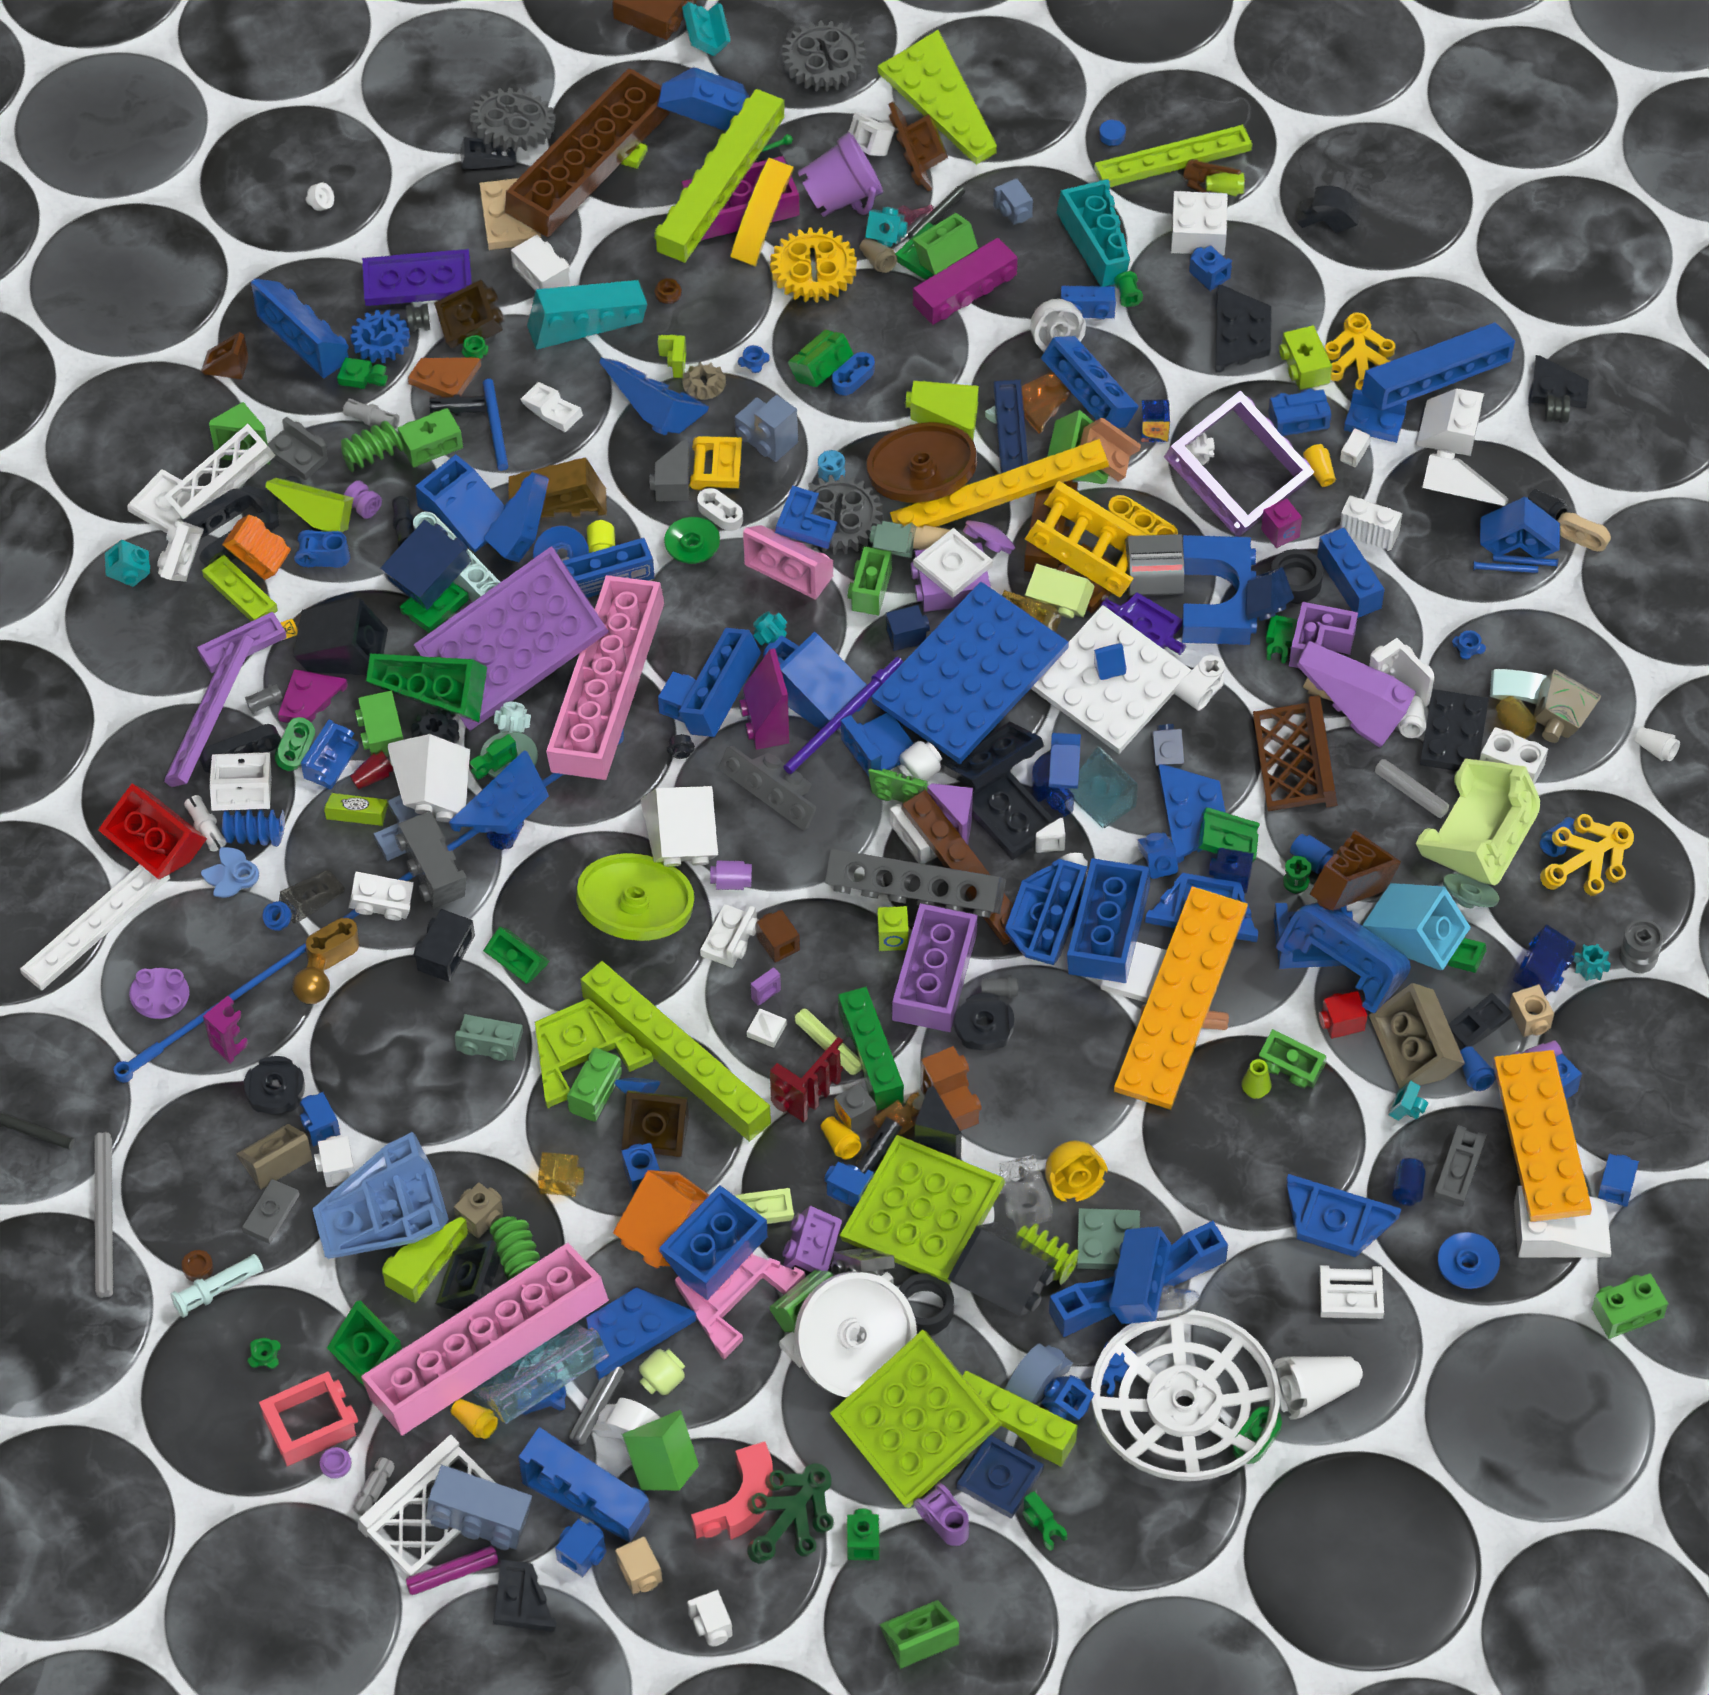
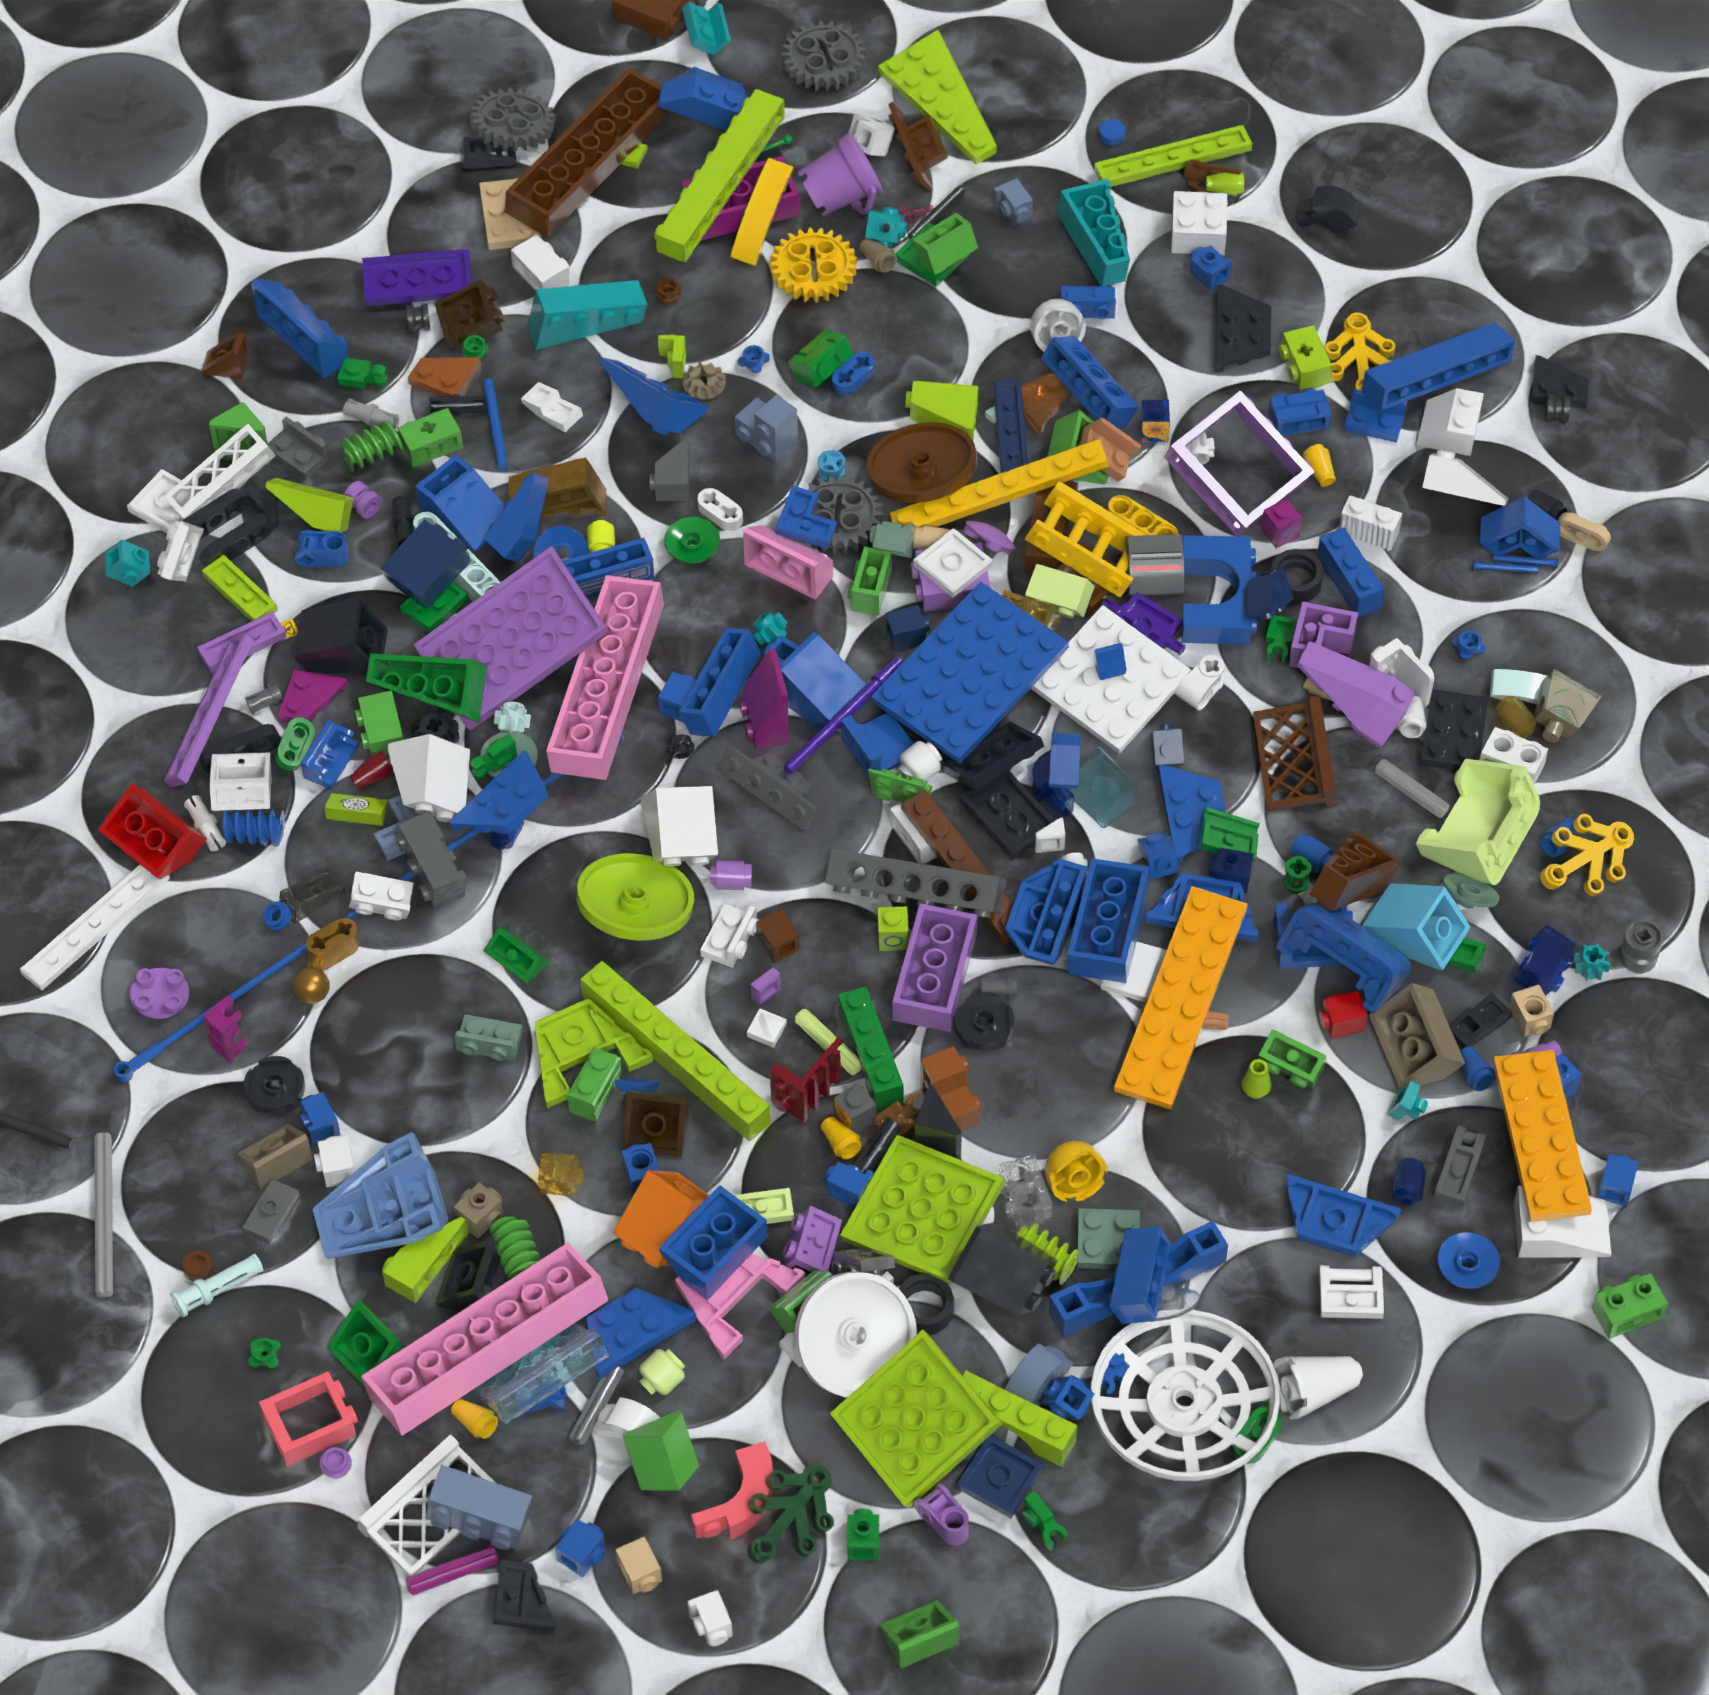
(227, 875): medium blue plate -> none
(257, 546): orange brick -> none
(320, 196): white tile -> none
(373, 1485): light grey axle -> none
(380, 336): blue gear -> none
(444, 945): black brick -> none
(582, 1485): blue wedge -> none
(725, 462): yellow plate -> none
(955, 804): medium lavender slope -> none
(965, 281): magenta brick -> none
(1128, 288): green bush -> none
(1355, 447): white piece -> none
(1658, 743): white cone -> none

